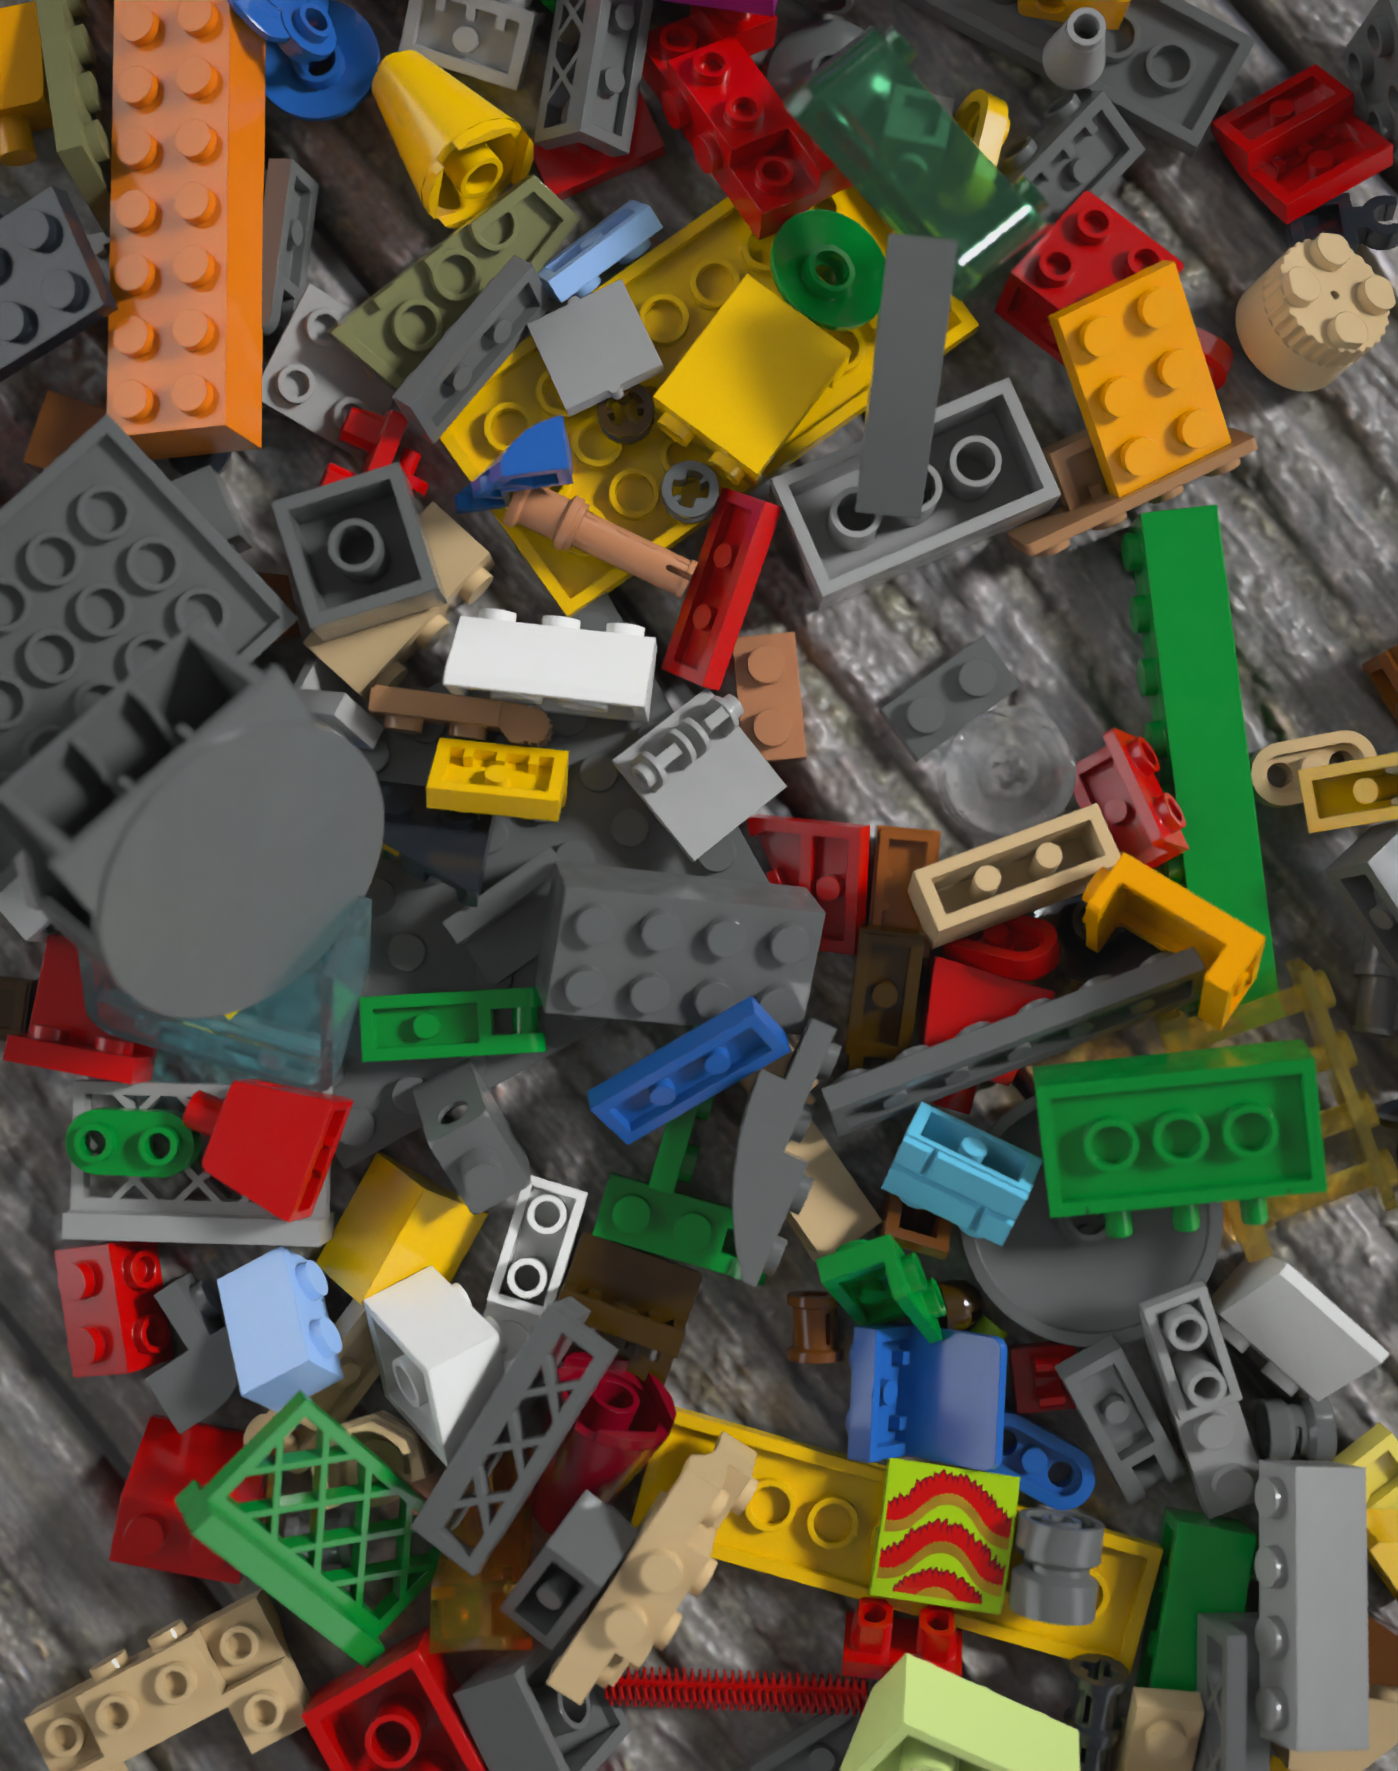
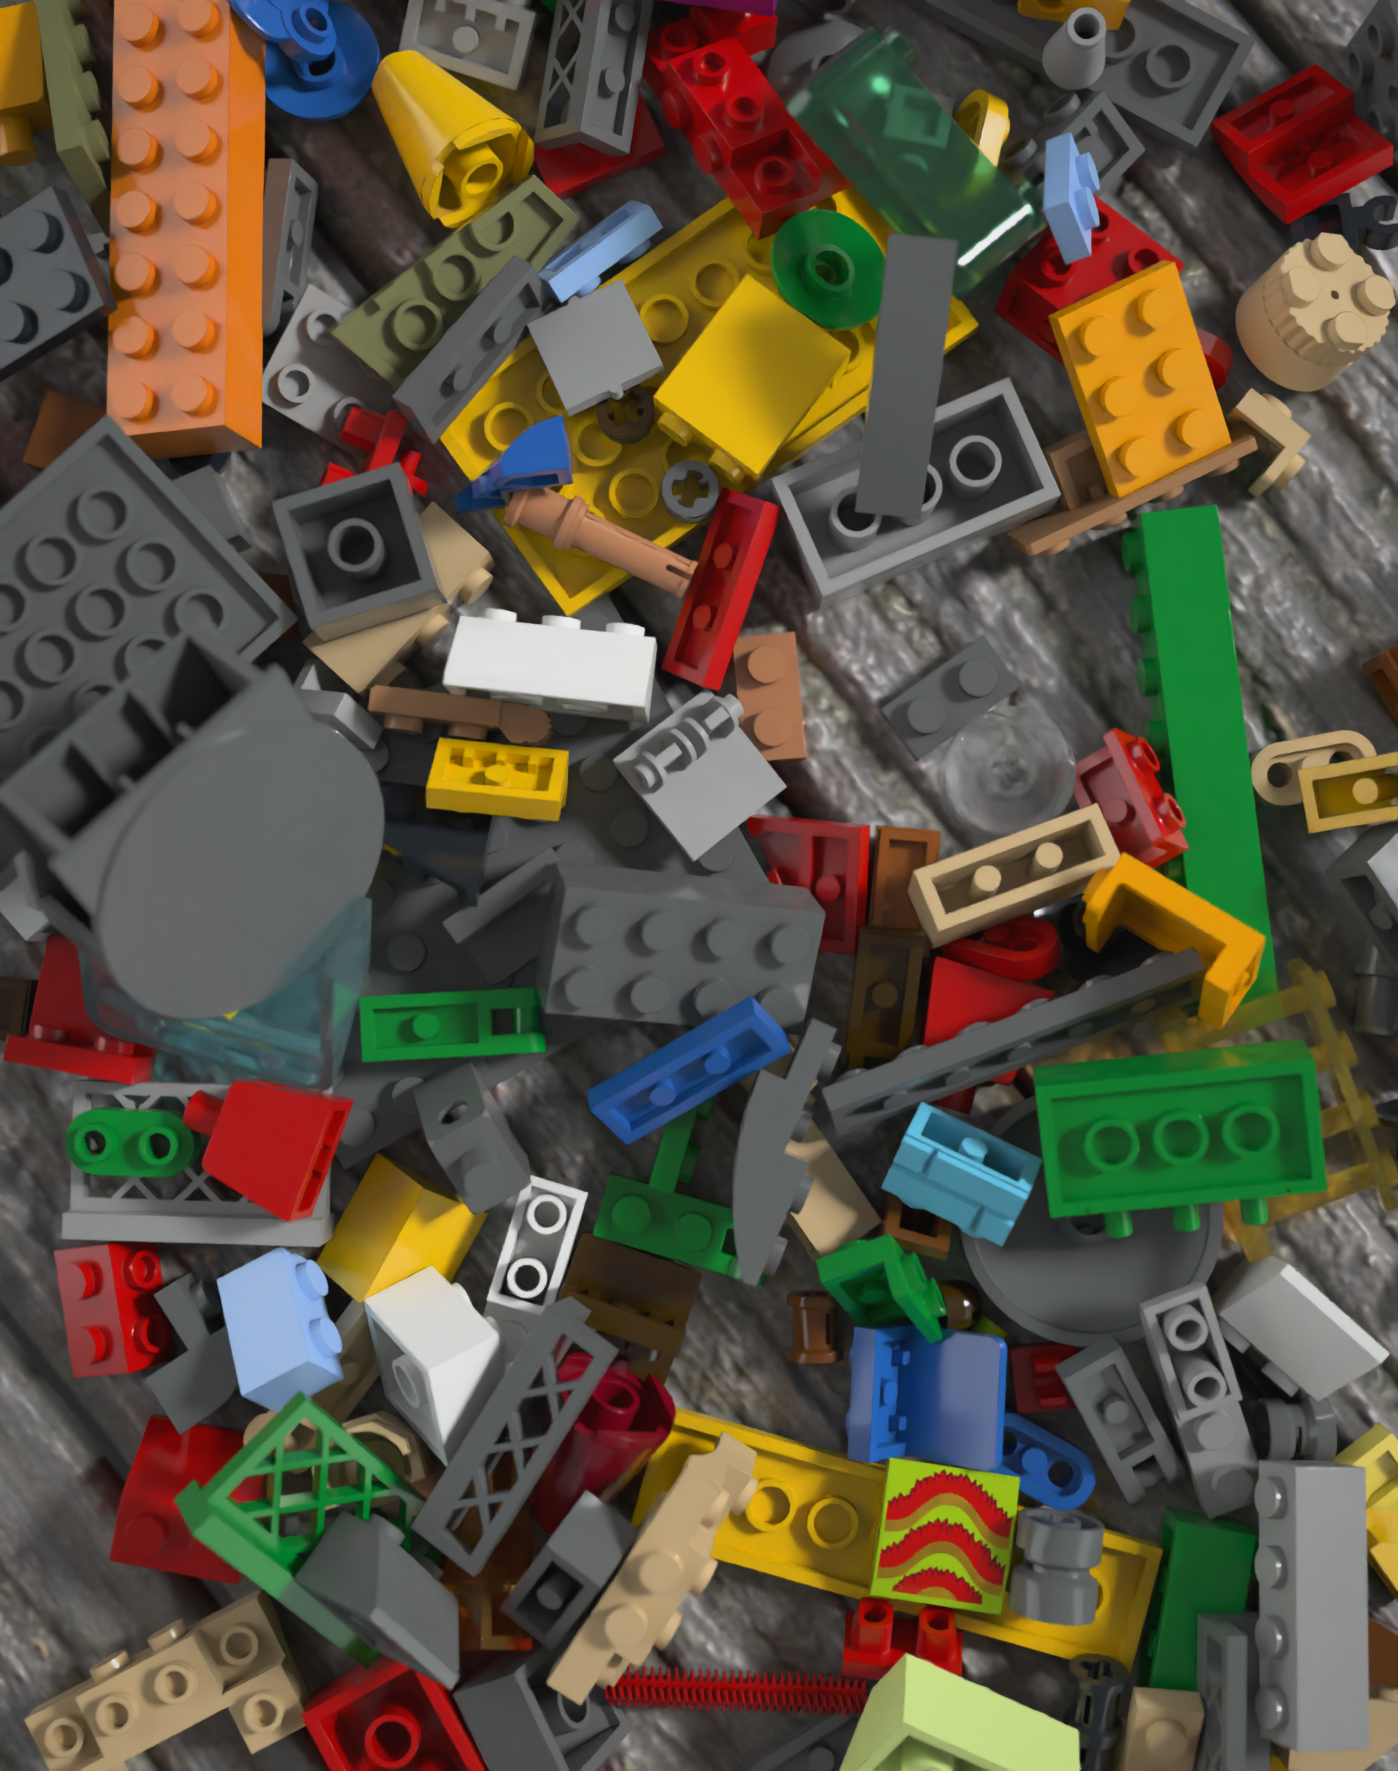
(386, 1595): none -> dark grey slope
(1069, 197): none -> light blue plate
(1275, 436): none -> tan bracket

